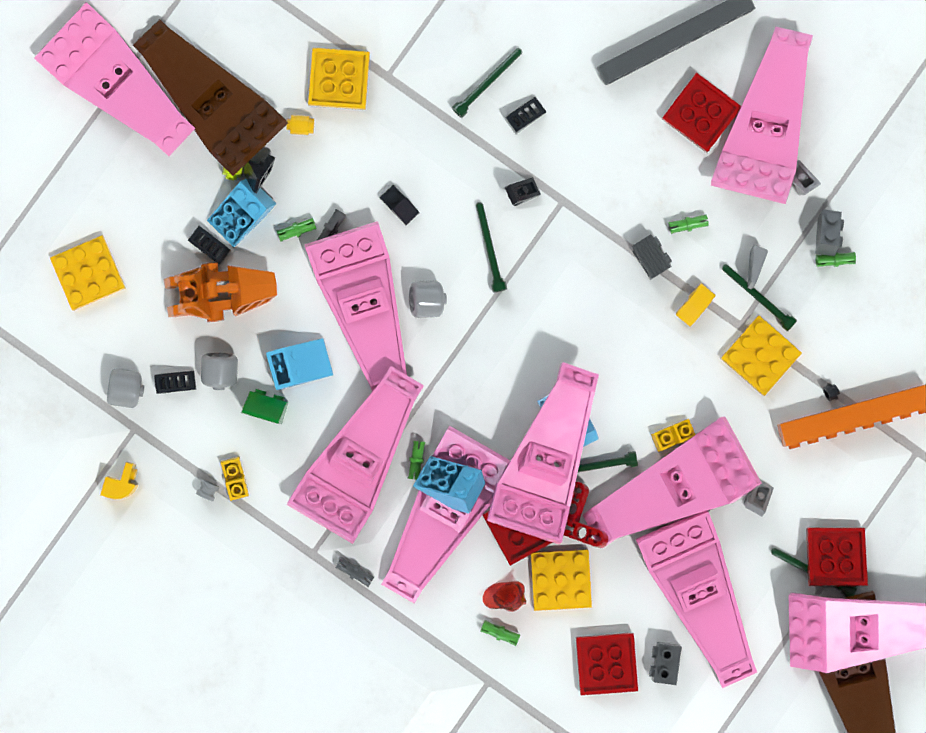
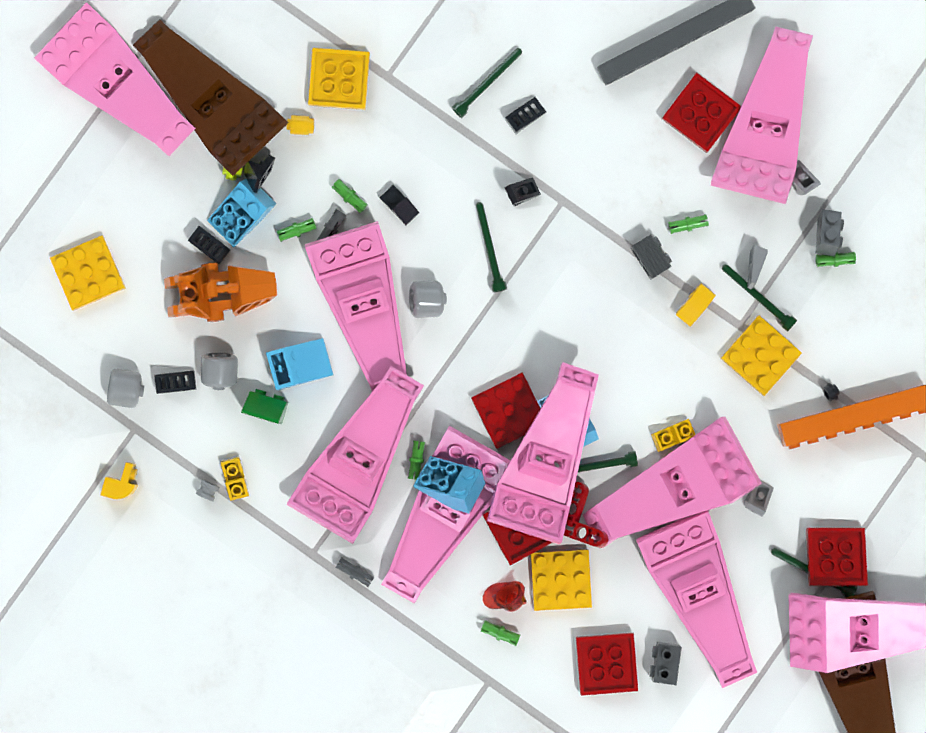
(349, 196): none -> bright green pin
(507, 409): none -> red plate

